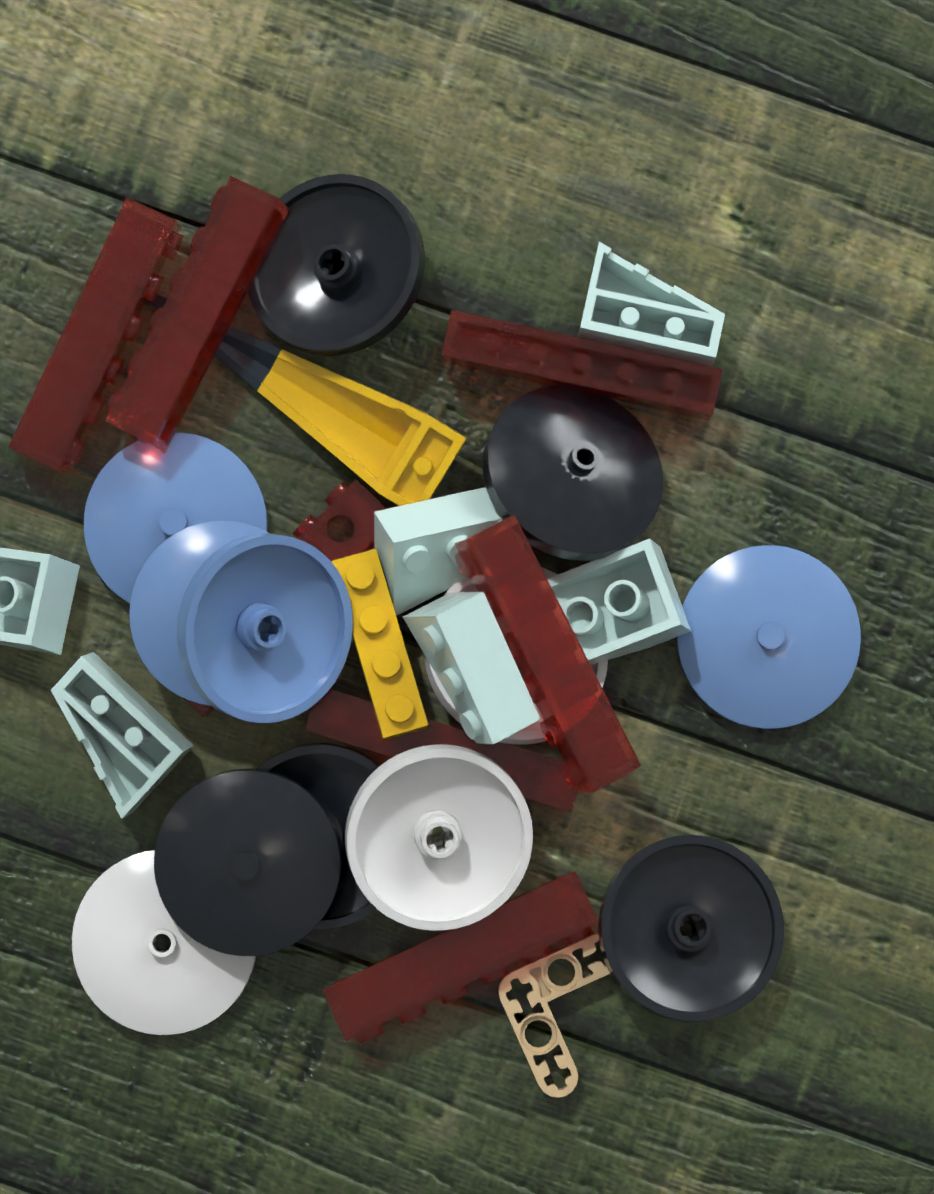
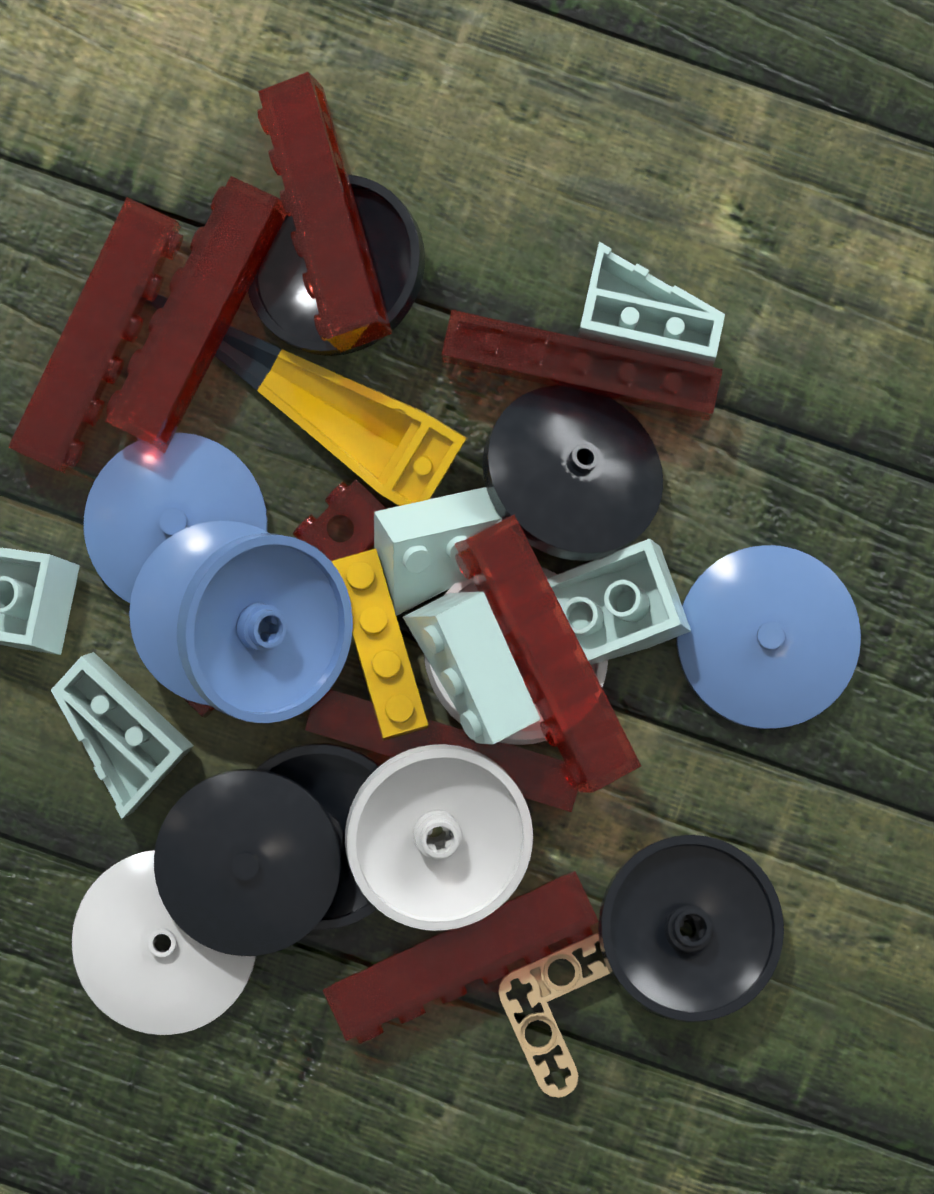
(323, 213): none -> clear red brick

